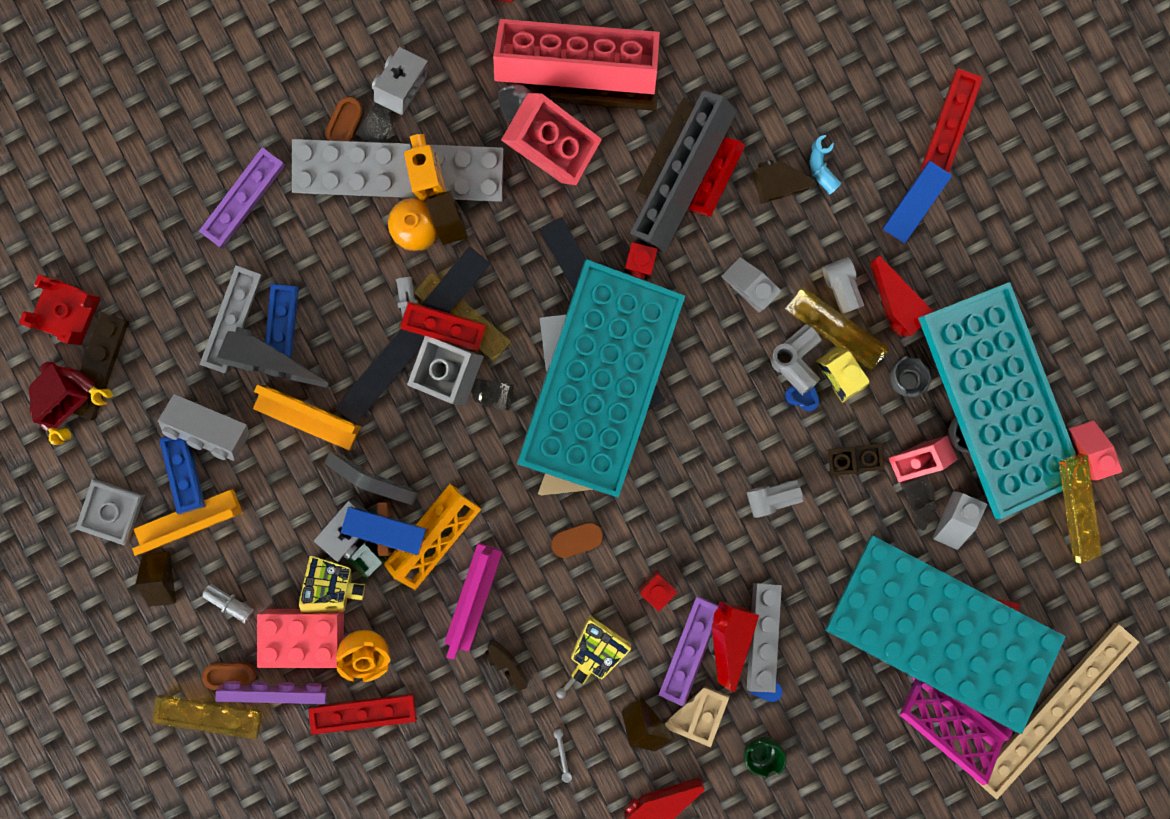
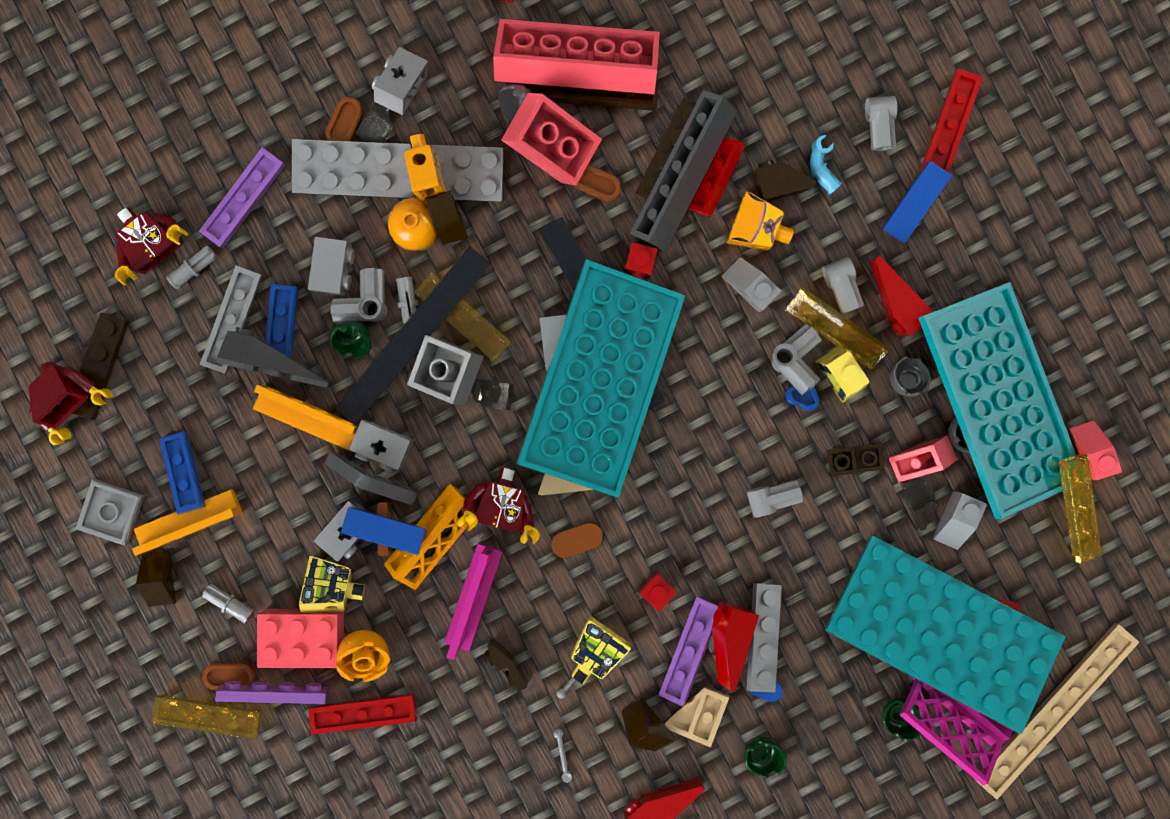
(61, 310): red panel -> none
(144, 242): none -> dark red torso
(191, 267): none -> light grey axle
(203, 428): light grey brick -> none
(331, 266): none -> light grey brick
(351, 338): none -> dark green hair
(366, 560): plate -> none
(369, 434): none -> light grey brick
(371, 291): none -> light grey piece
(442, 326): red plate -> none
(499, 506): none -> dark red torso
(599, 184): none -> dark orange tile
(758, 224): none -> light orange torso
(881, 115): none -> light grey piece
(896, 724): none -> dark green hair

